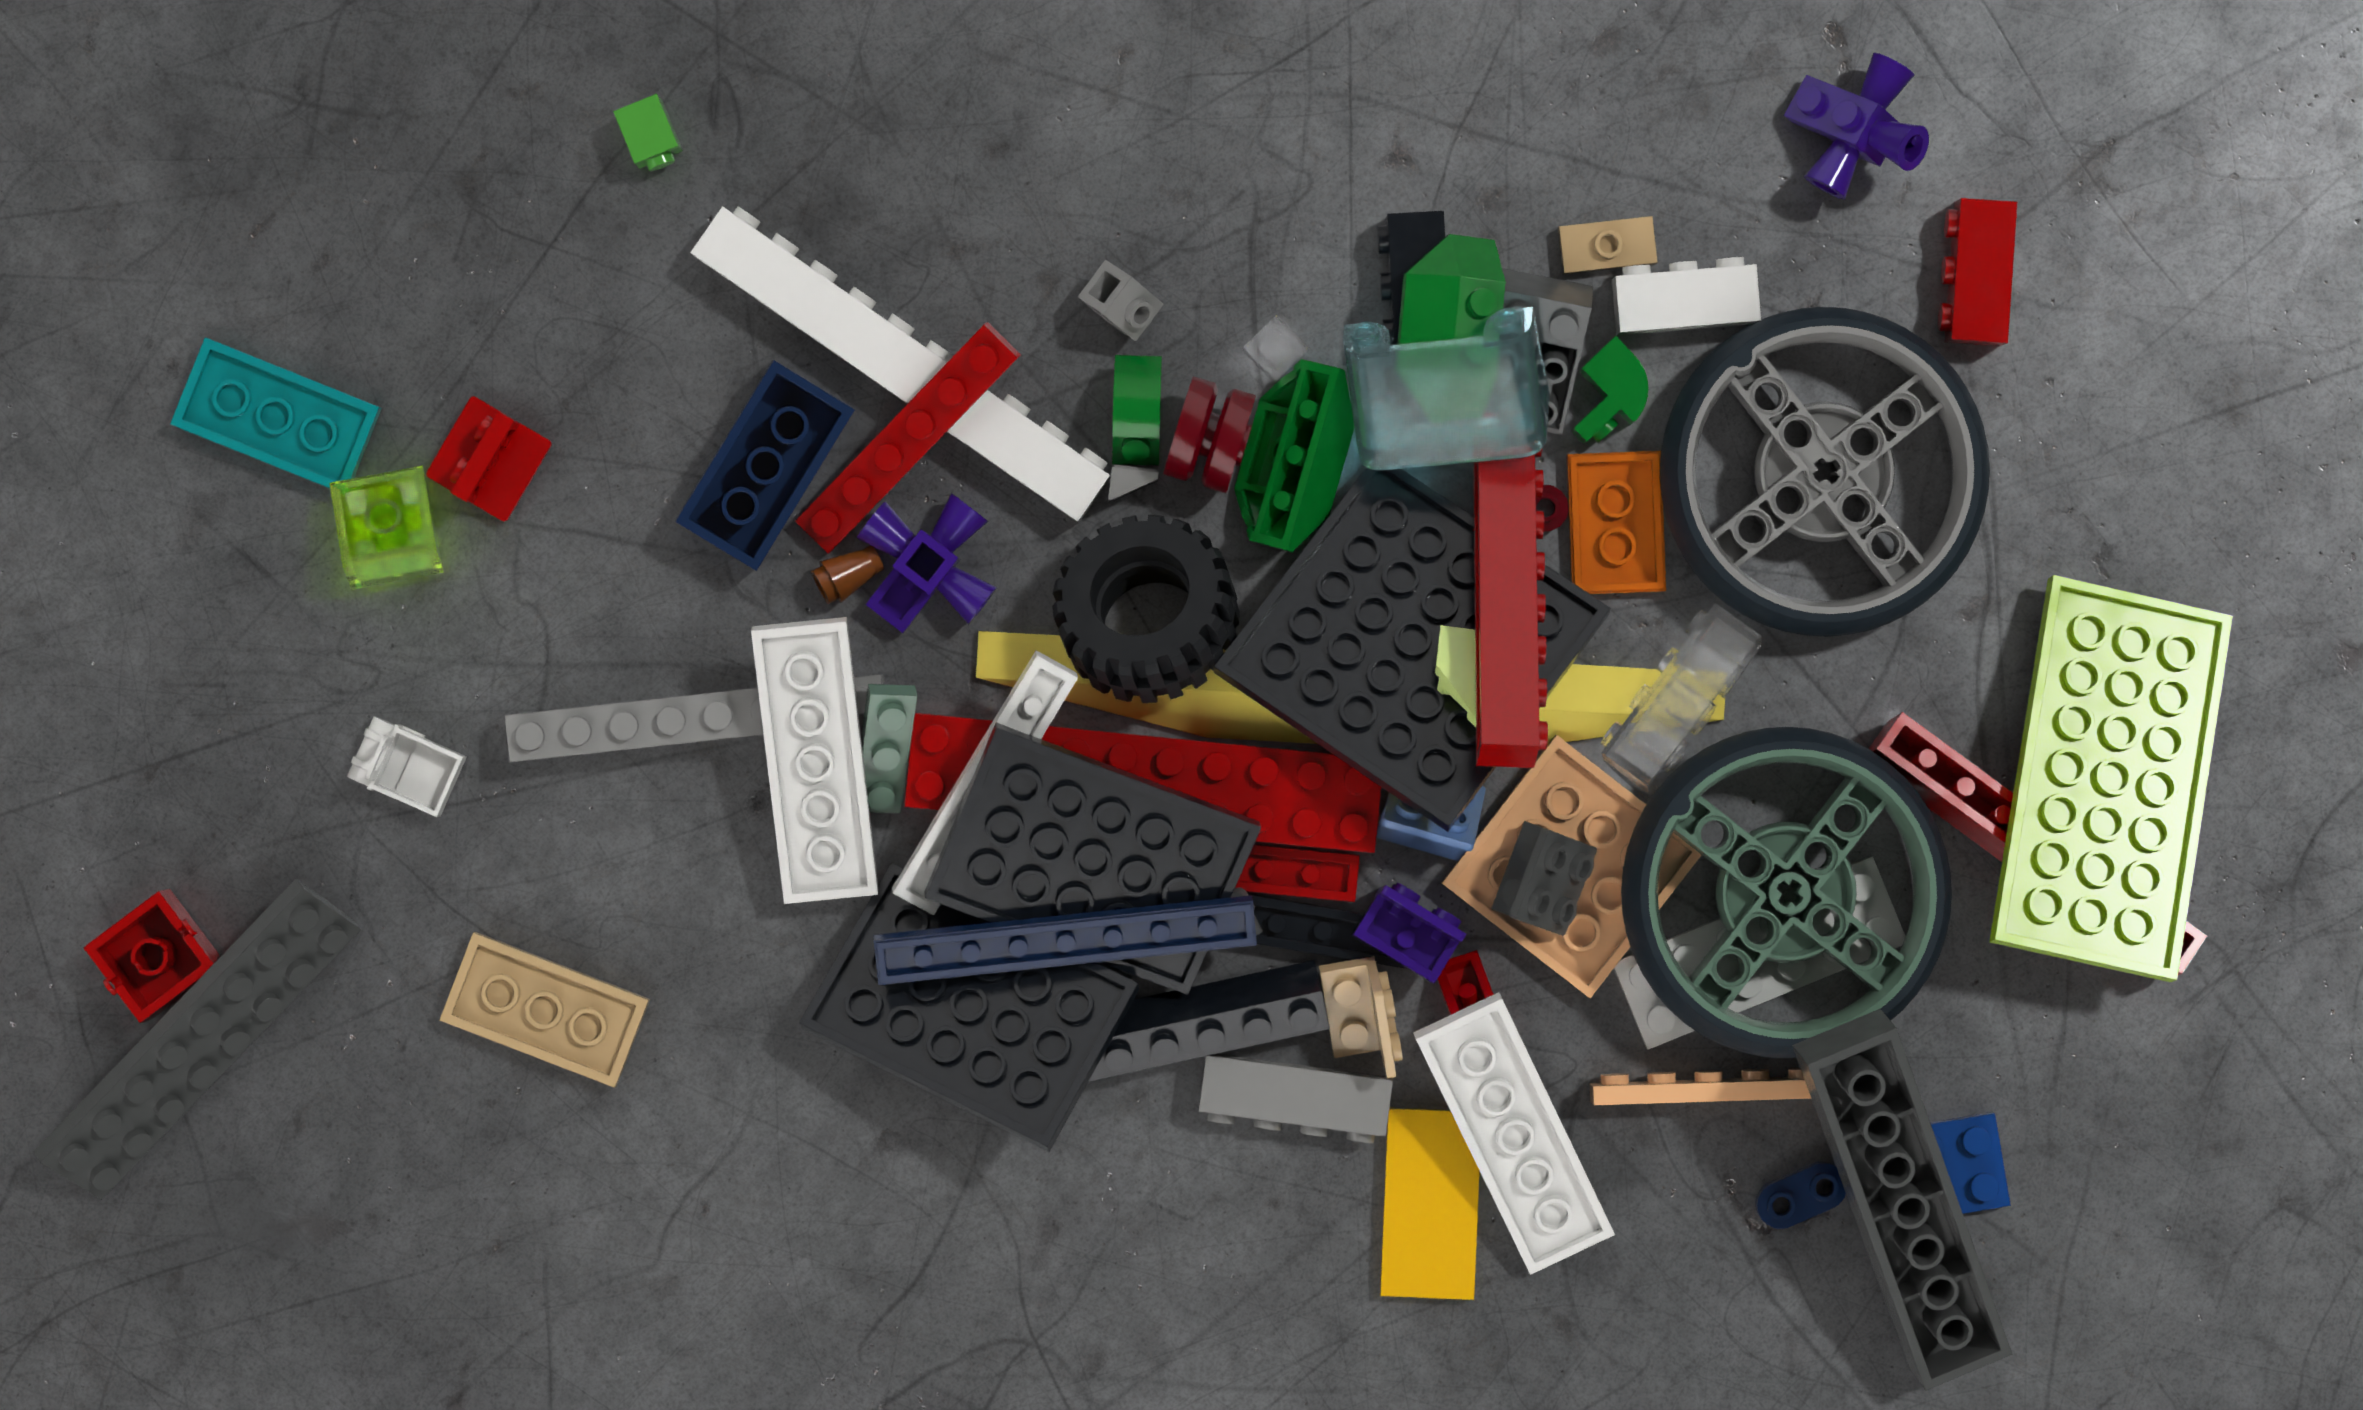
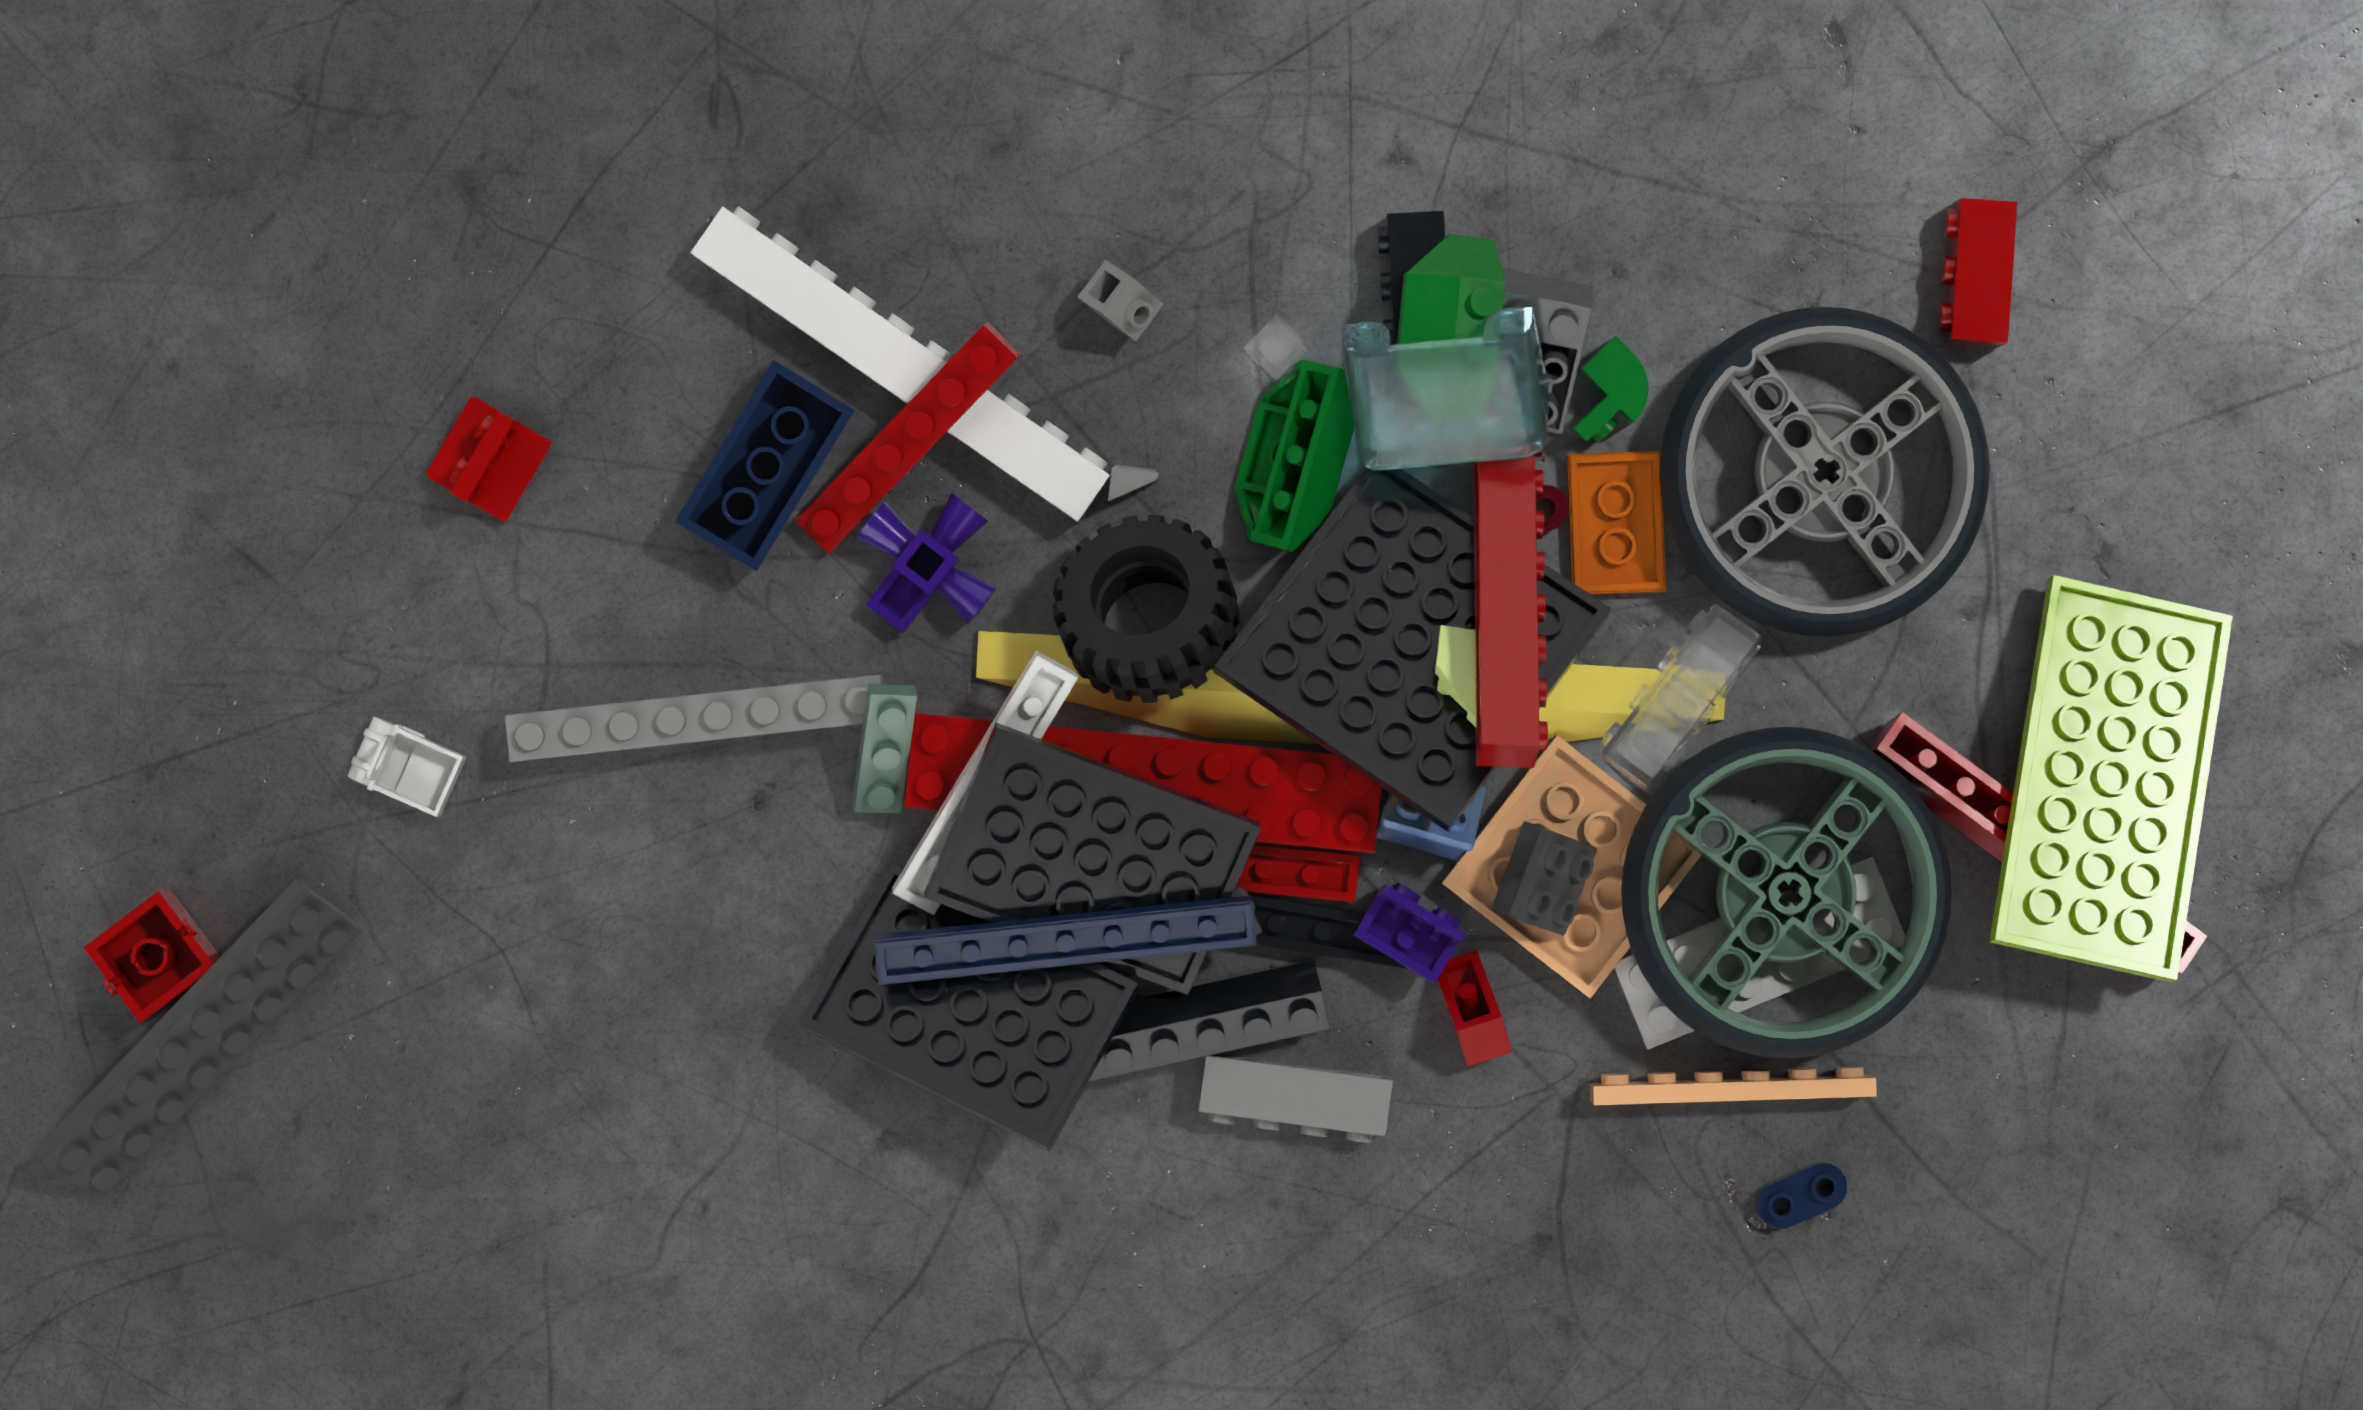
(275, 415): teal plate -> none
(386, 527): clear neon green slope -> none
(544, 1009): tan plate -> none
(648, 133): bright green brick -> none
(815, 760): white plate -> none
(846, 573): dark orange cone -> none
(1136, 410): green brick -> none
(1210, 435): dark red wheel -> none
(1361, 1011): tan bracket -> none
(1428, 1207): yellow tile -> none
(1514, 1133): white plate -> none
(1607, 245): tan plate -> none
(1686, 297): white brick -> none
(1858, 125): dark purple brick -> none
(1902, 1198): dark grey brick -> none
(1974, 1161): blue plate -> none

